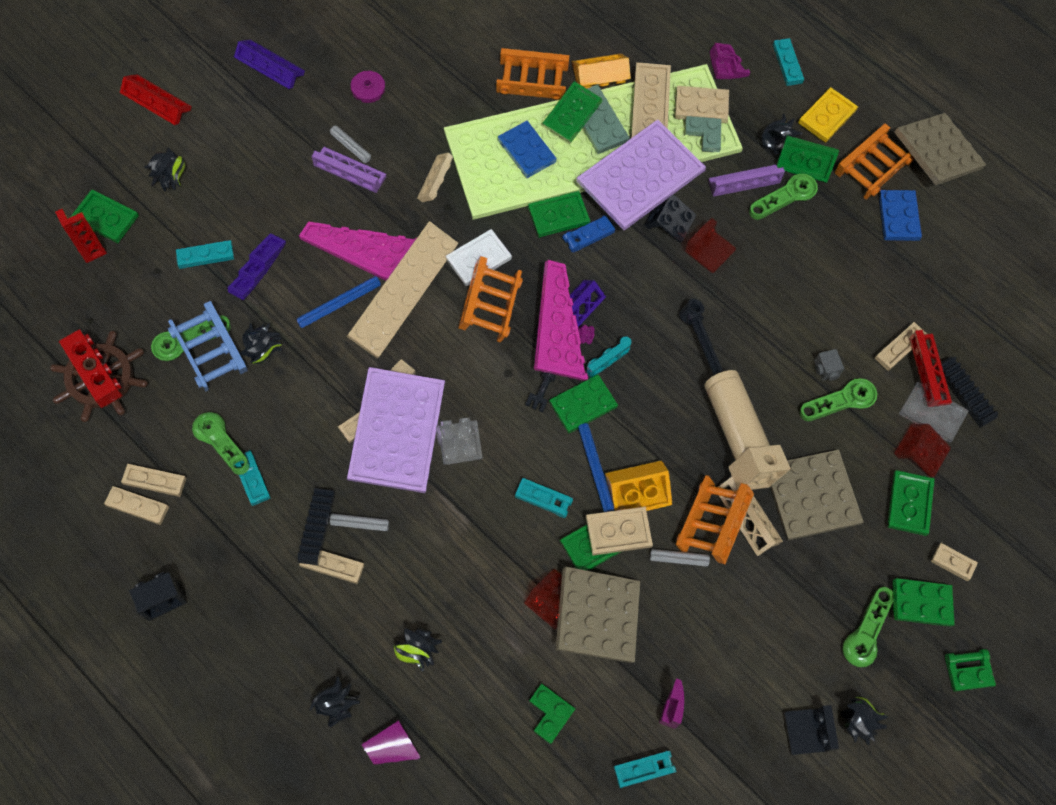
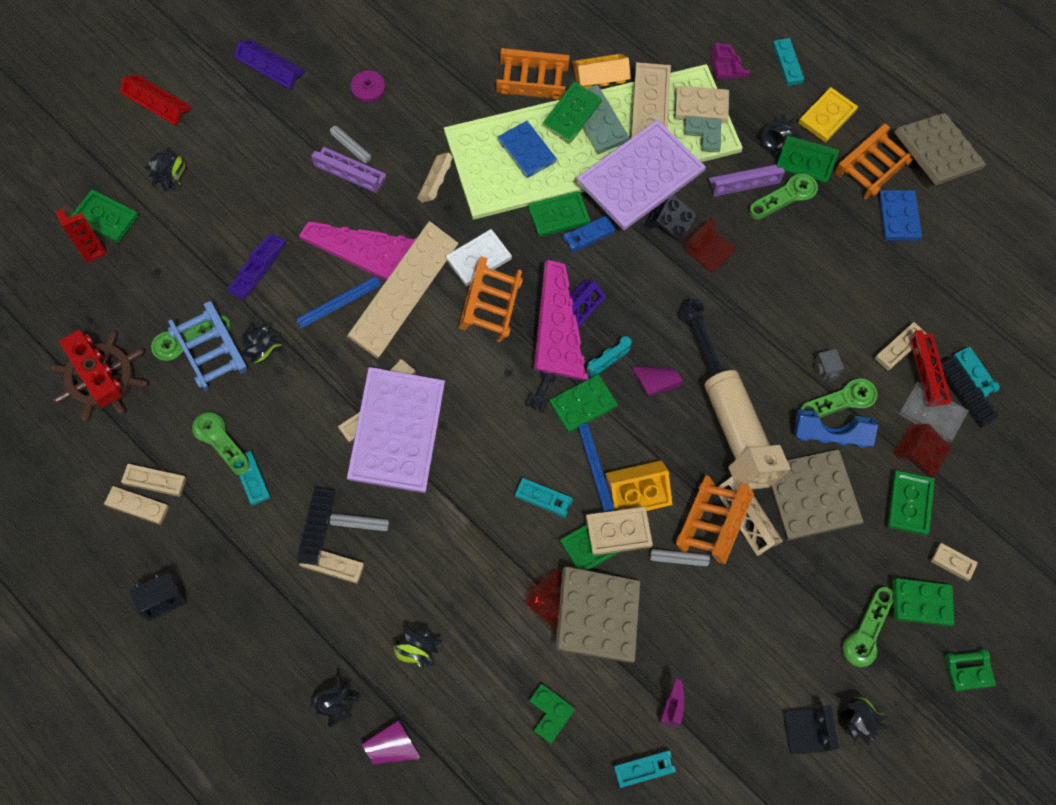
(204, 254): teal plate -> none
(459, 441): clear plate -> none
(586, 334): magenta plate -> none
(657, 379): none -> magenta slope
(859, 431): none -> blue arch
(976, 371): none -> teal plate

